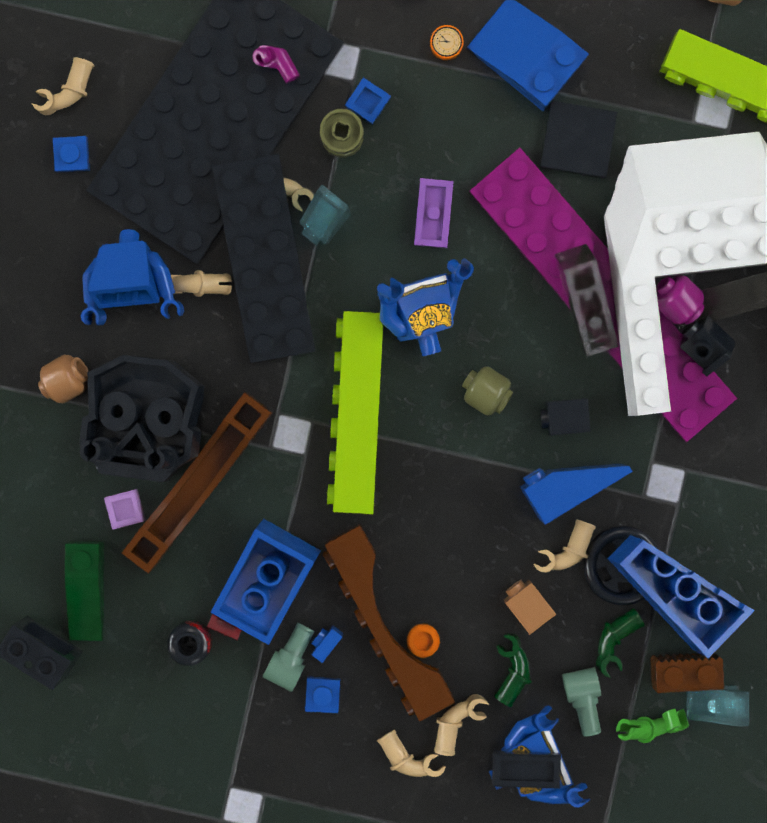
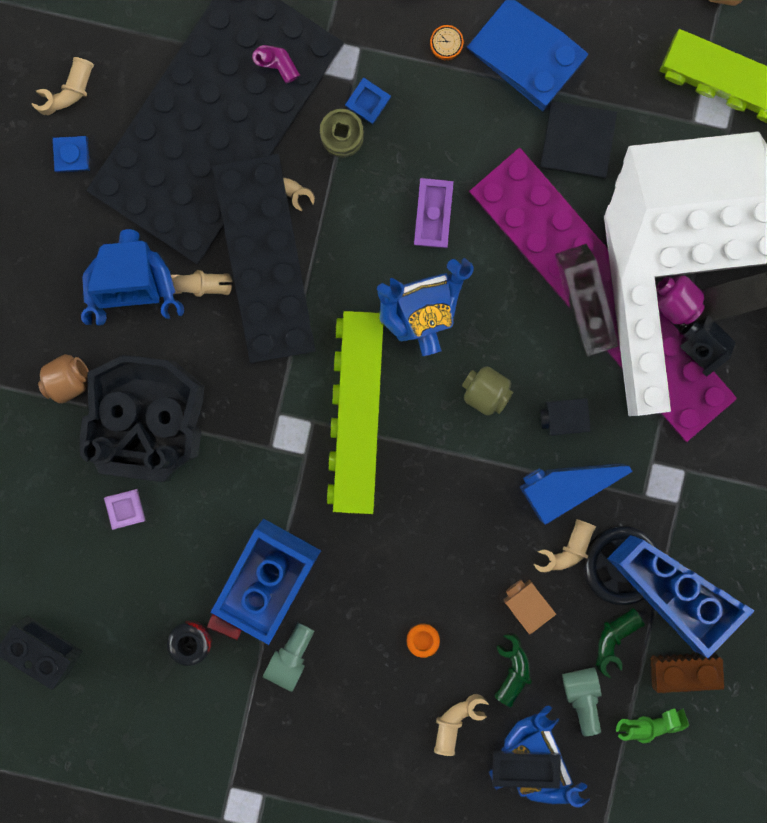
(85, 589): dark green slope -> none
(197, 482): reddish brown arch -> none
(322, 695): blue plate -> none
(324, 217): clear light blue slope -> none
(325, 642): blue plate -> none
(402, 761): tan piece -> none
(421, 683): reddish brown arch -> none
(719, 706): clear light blue slope -> none

